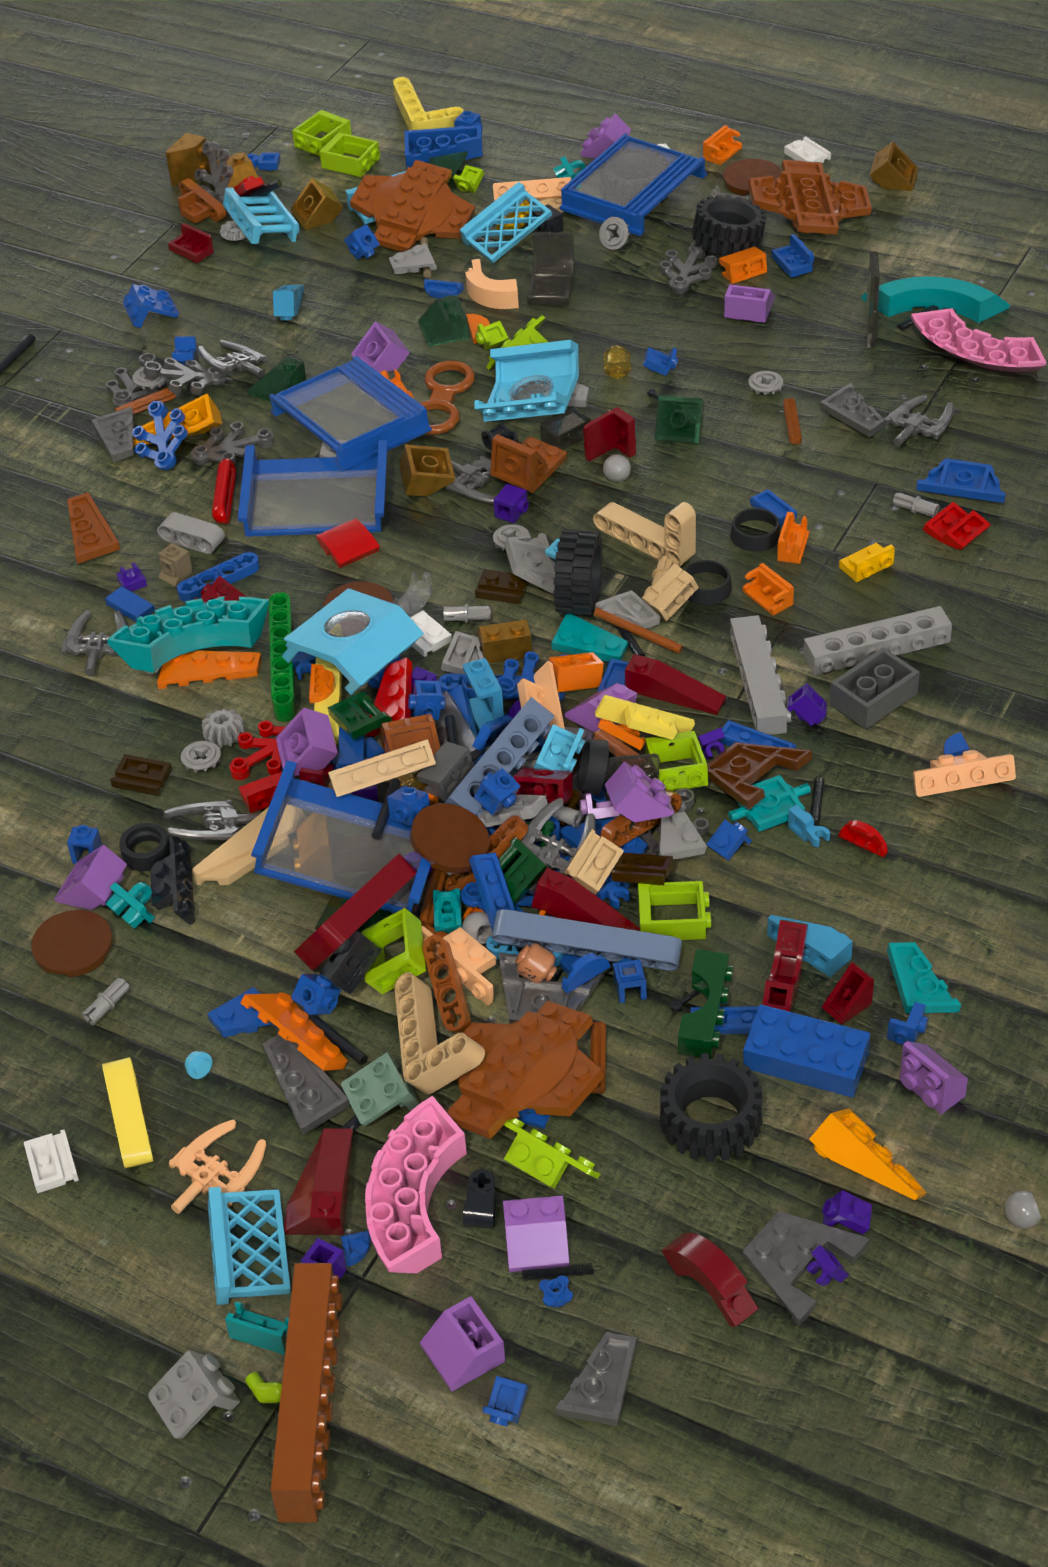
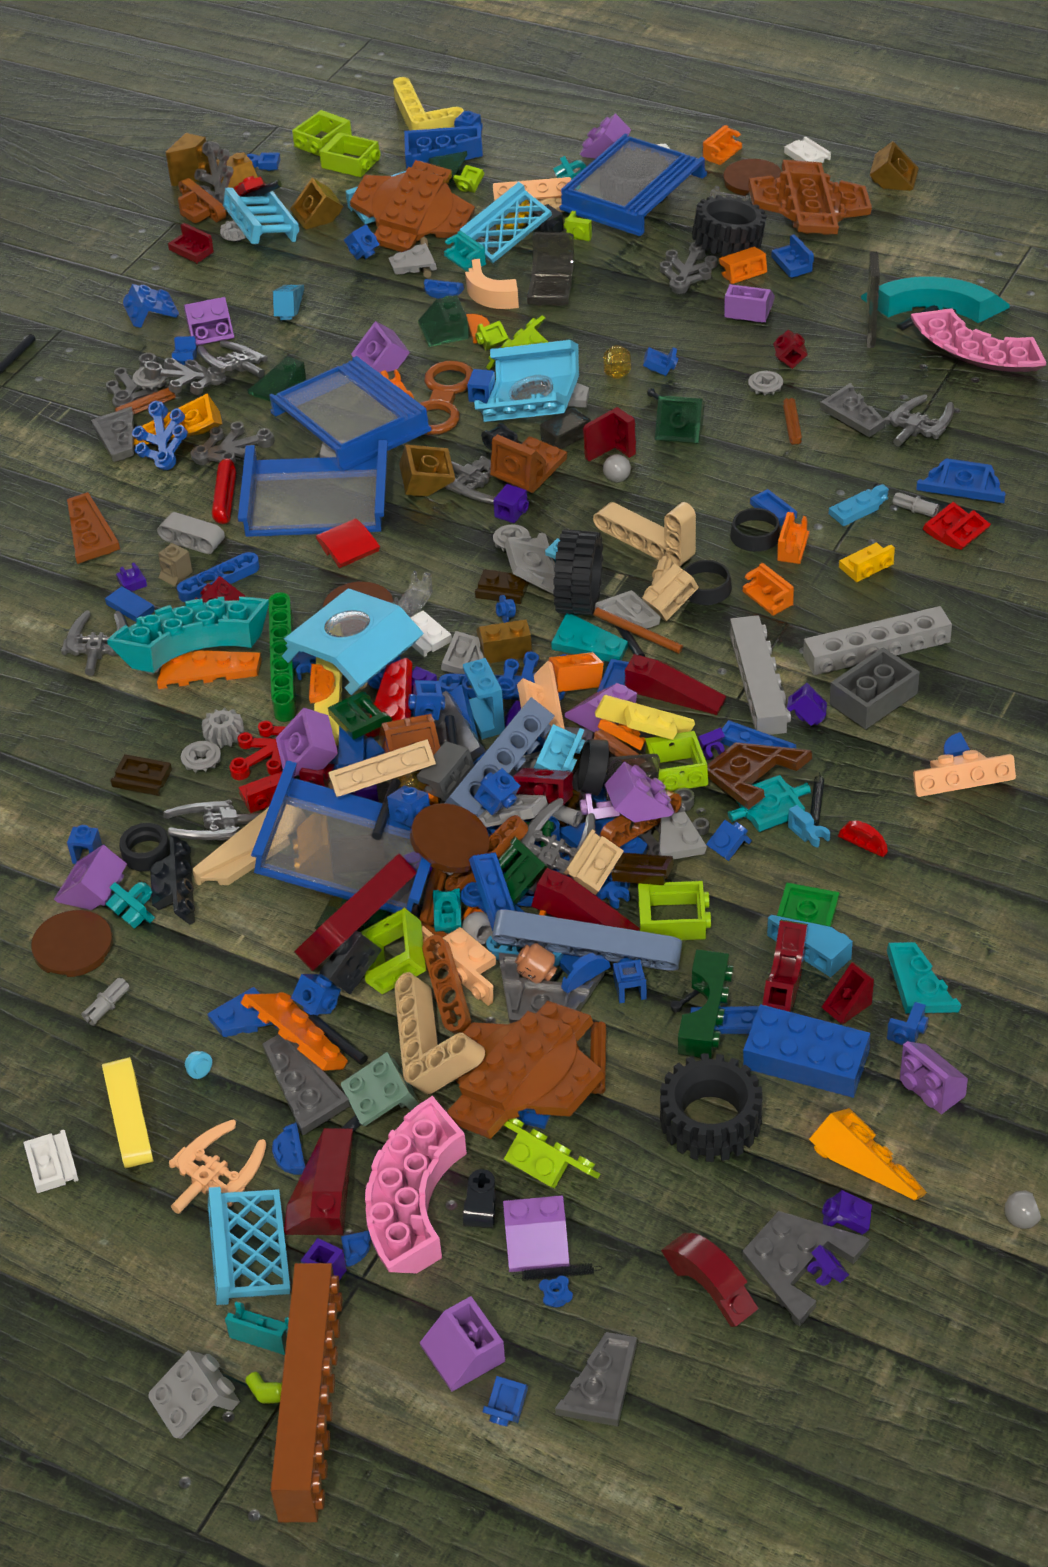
(209, 321): none -> medium lavender slope
(288, 1151): none -> blue tile
(464, 251): none -> teal hinge
(467, 613): light grey axle -> none
(481, 385): none -> blue brick
(490, 732): blue tile -> none
(505, 608): none -> blue plate
(579, 227): none -> lime bracket
(606, 235): light grey gear -> none
(790, 348): none -> dark red brick
(808, 904): none -> green plate
(859, 505): none -> dark azure hinge

